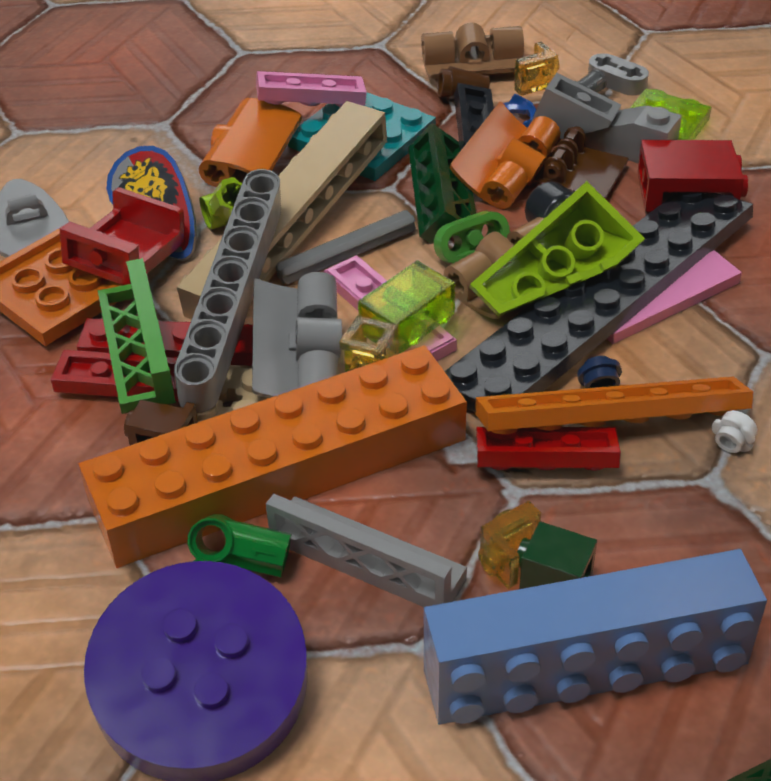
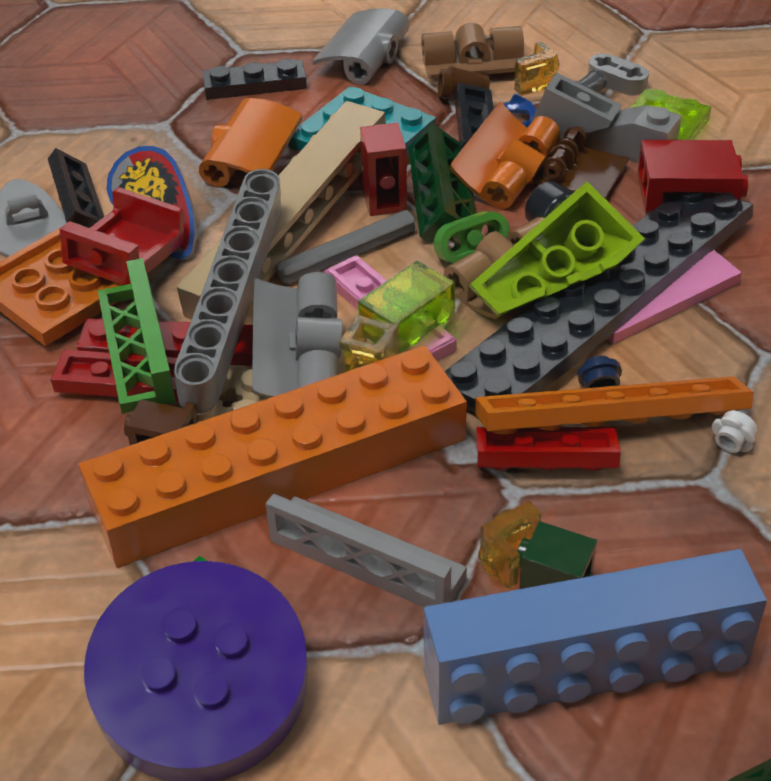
(75, 189): none -> black plate
(218, 205): lime piece -> none
(245, 545): green piece -> none
(254, 79): none -> black plate
(309, 88): bright pink plate -> none
(366, 42): none -> light grey panel
(383, 169): none -> red brick

